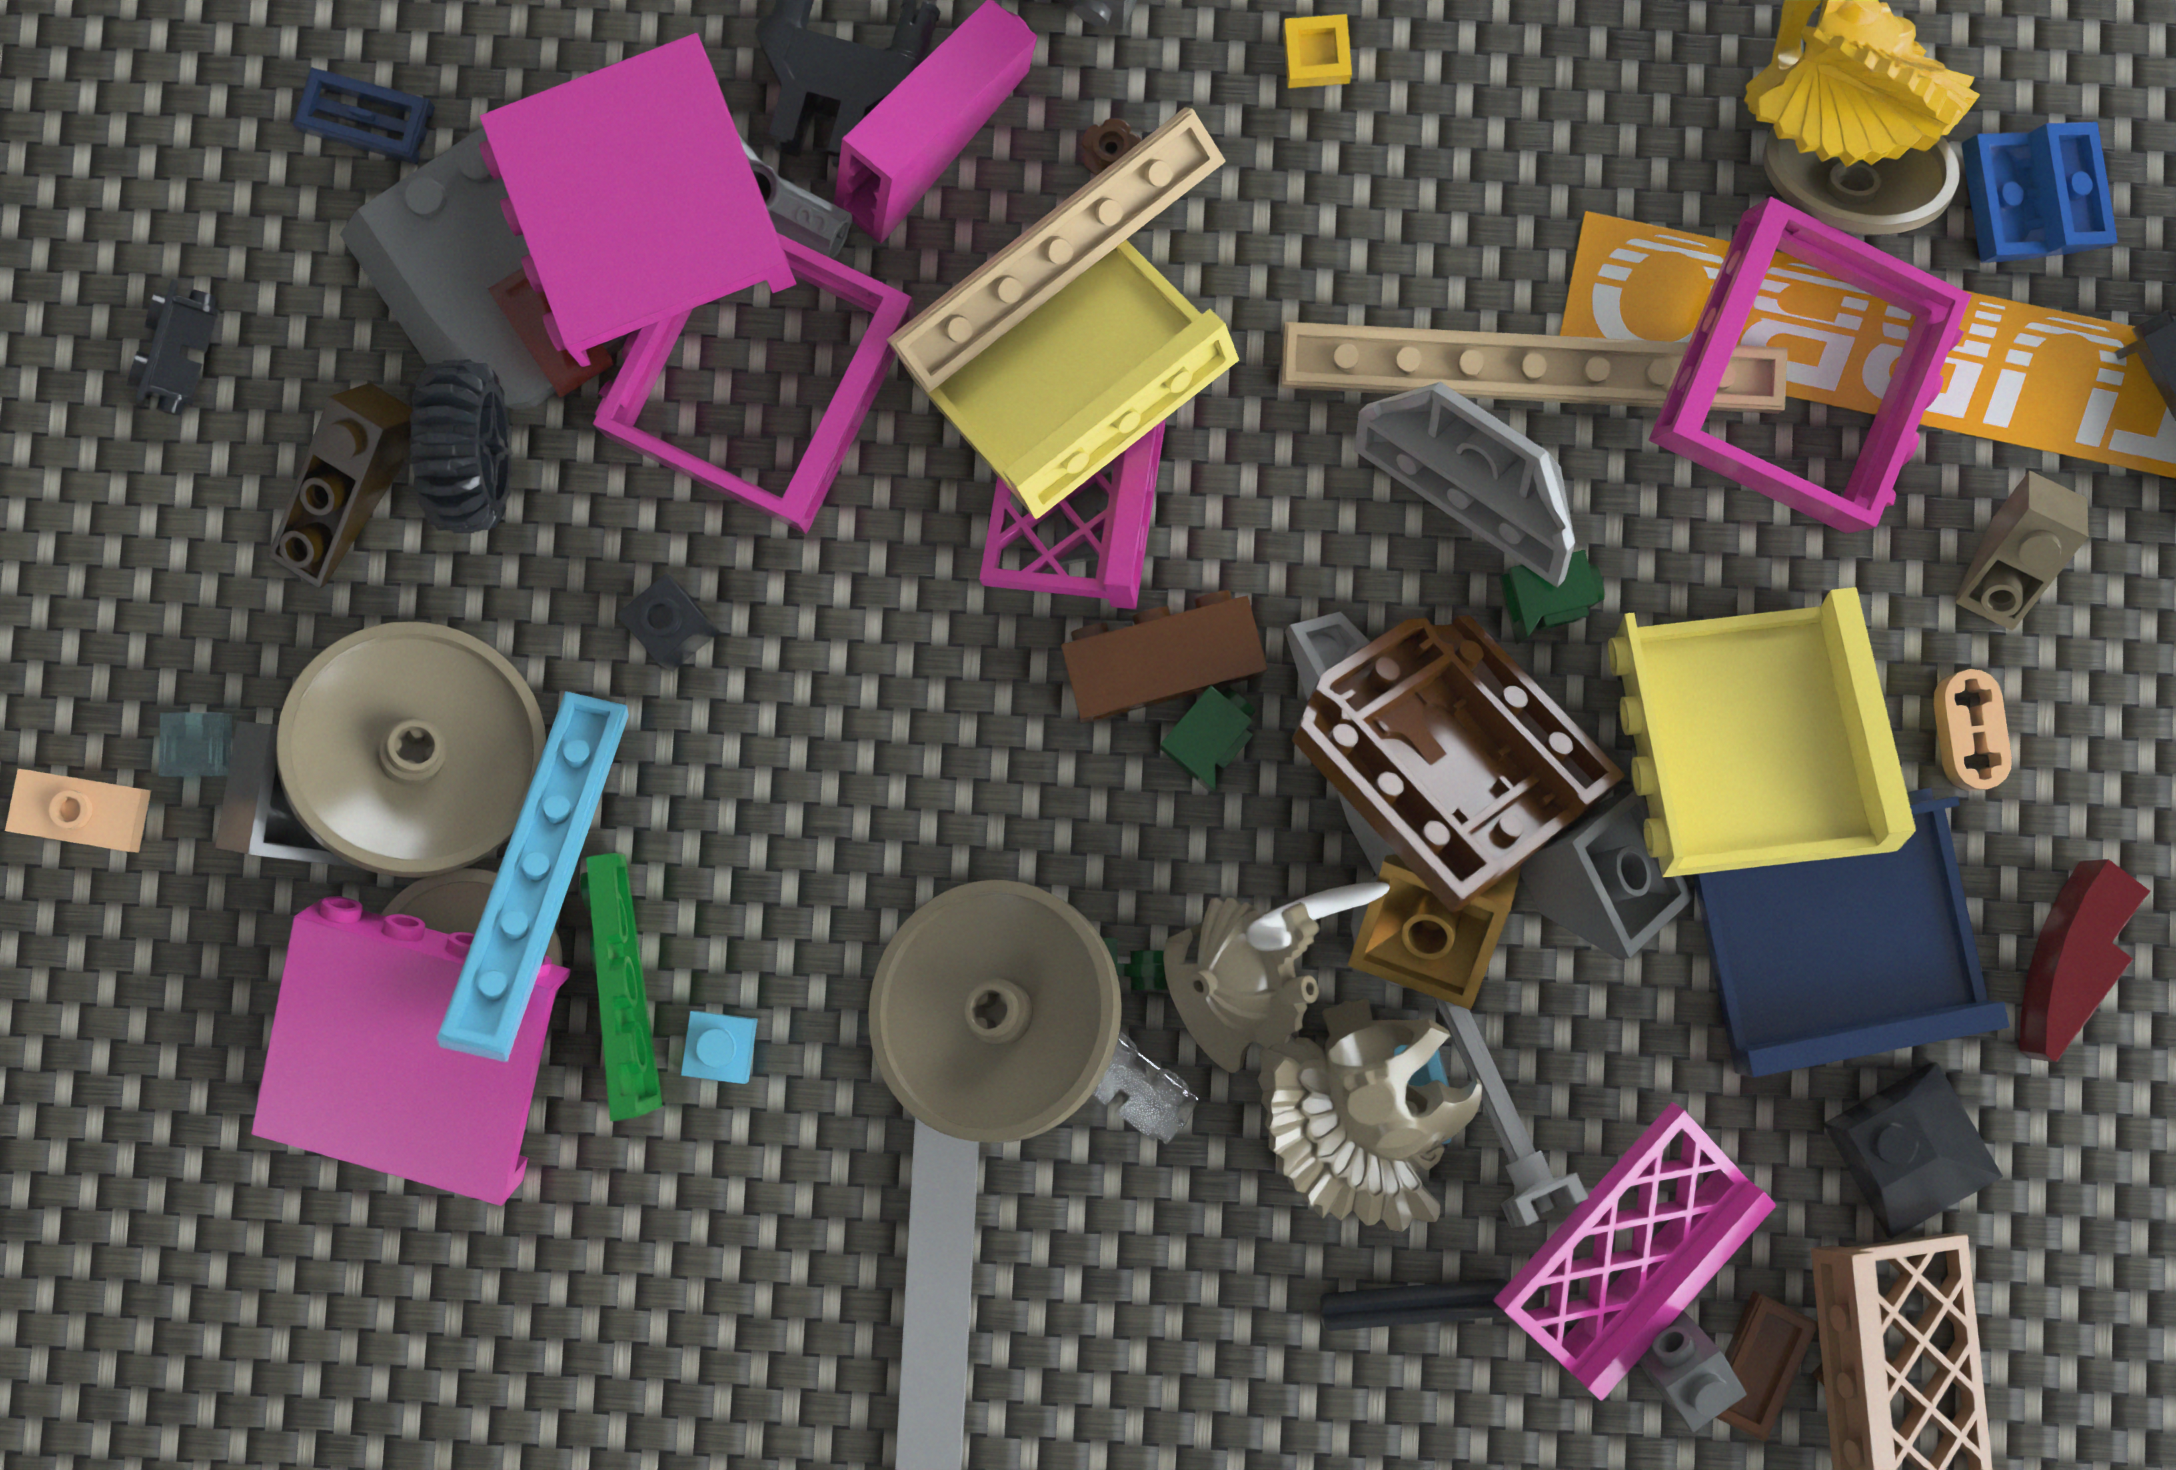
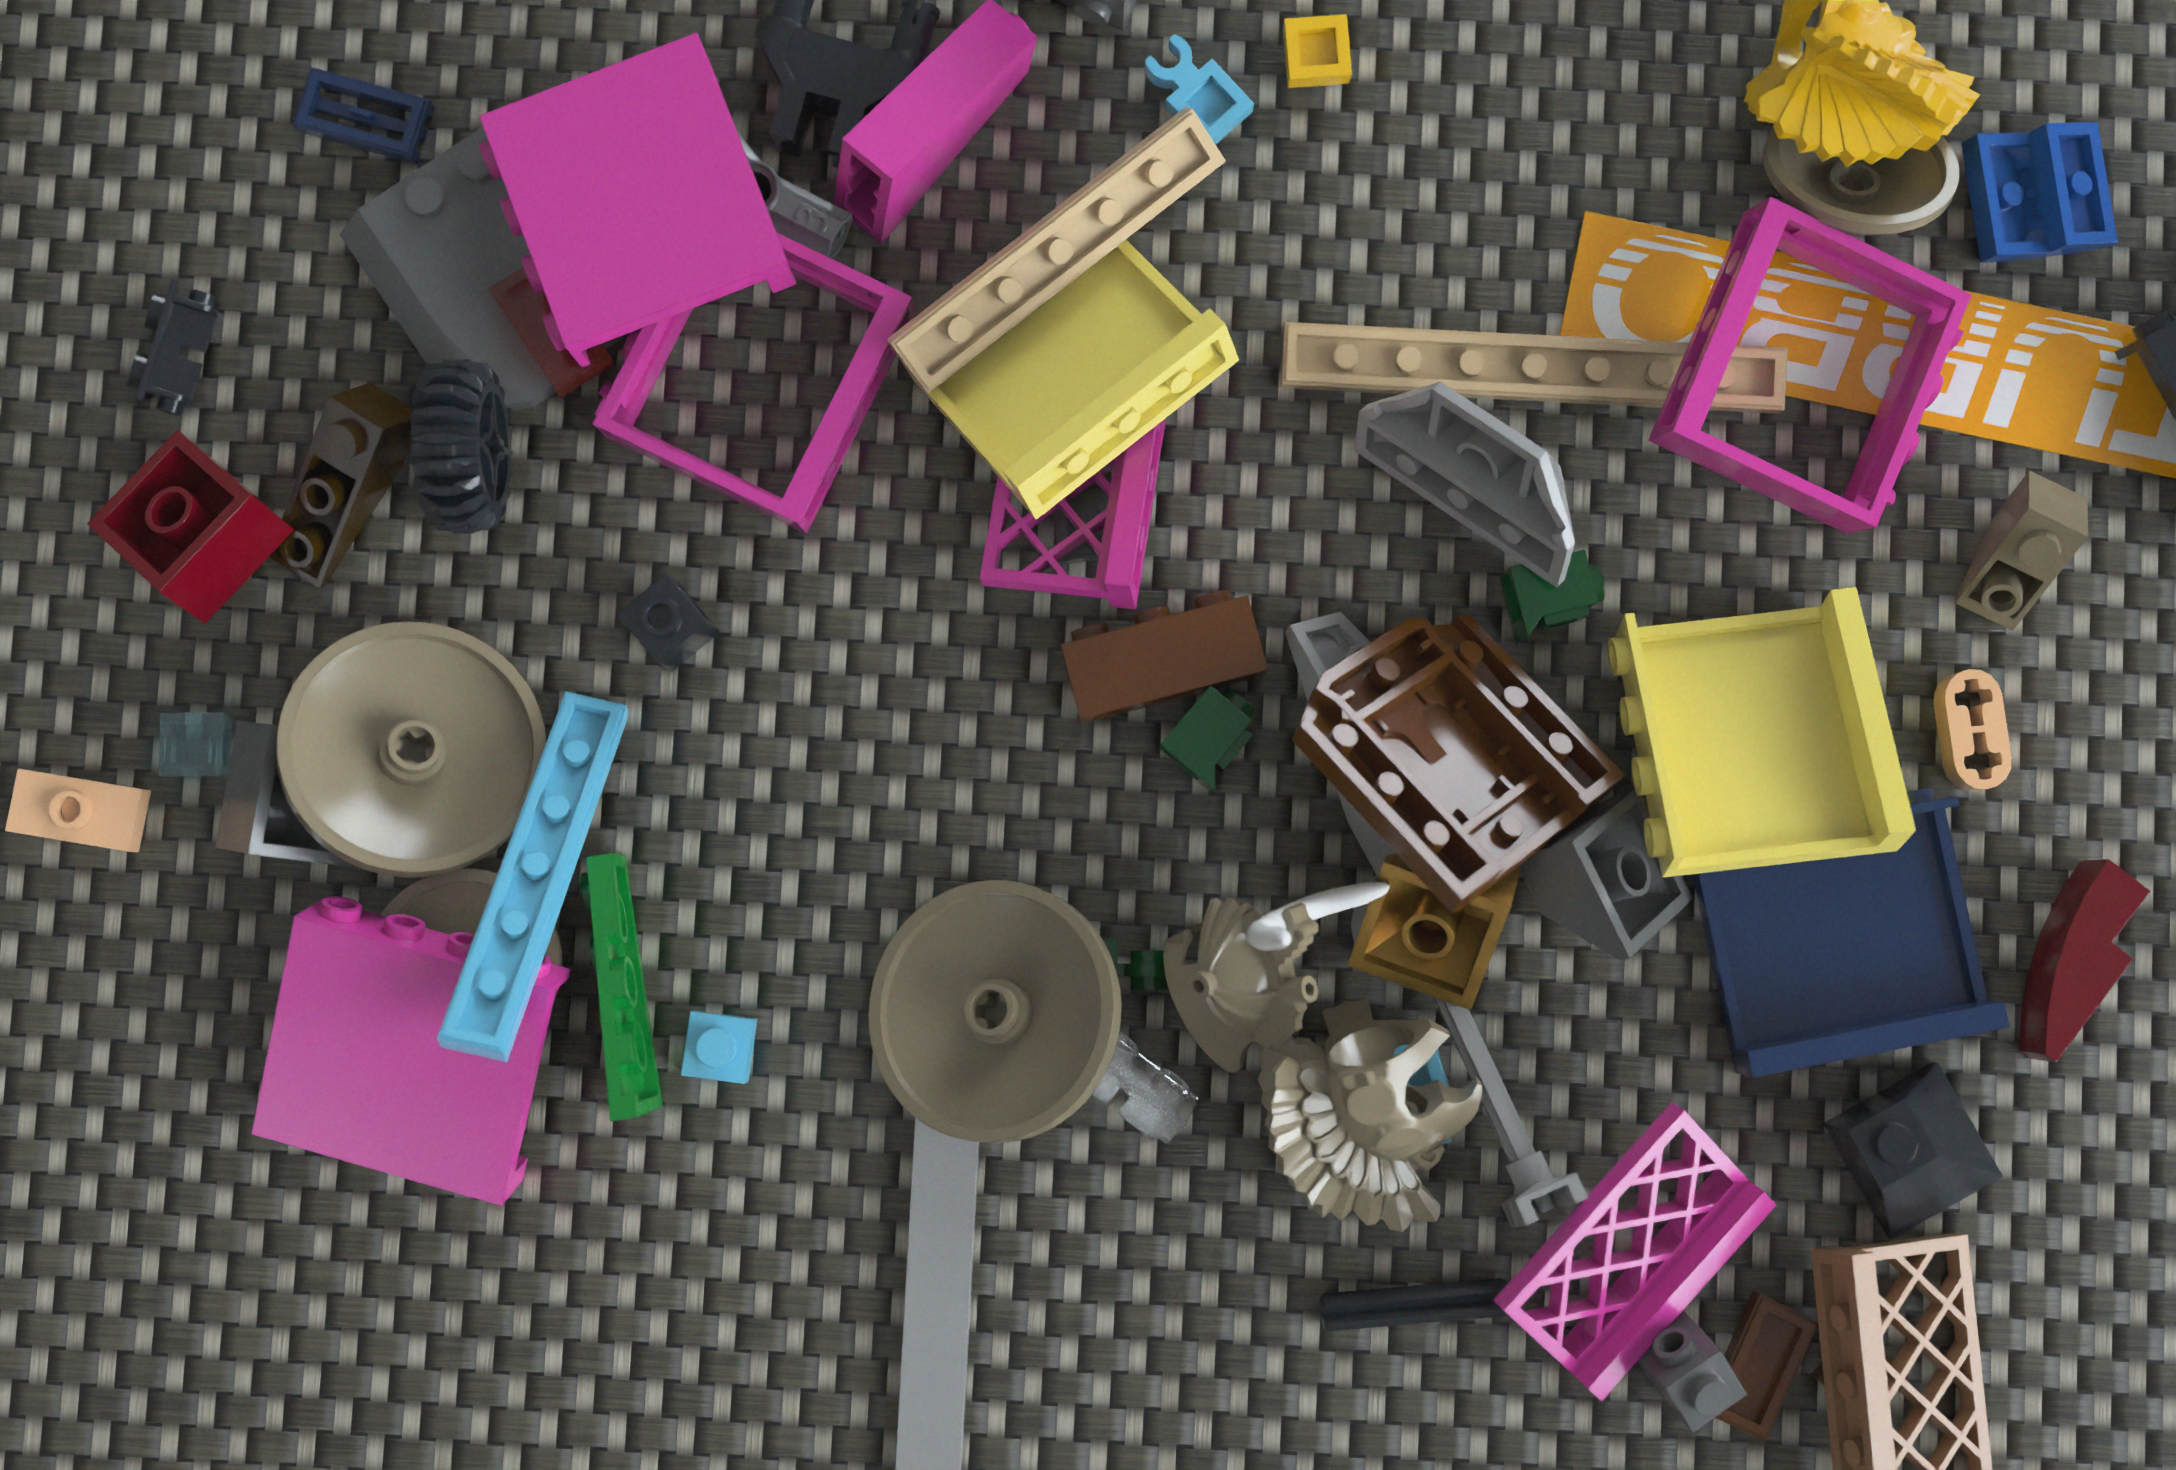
(190, 527): none -> dark red brick
(1098, 137): reddish brown plate -> none
(1208, 91): none -> medium azure plate

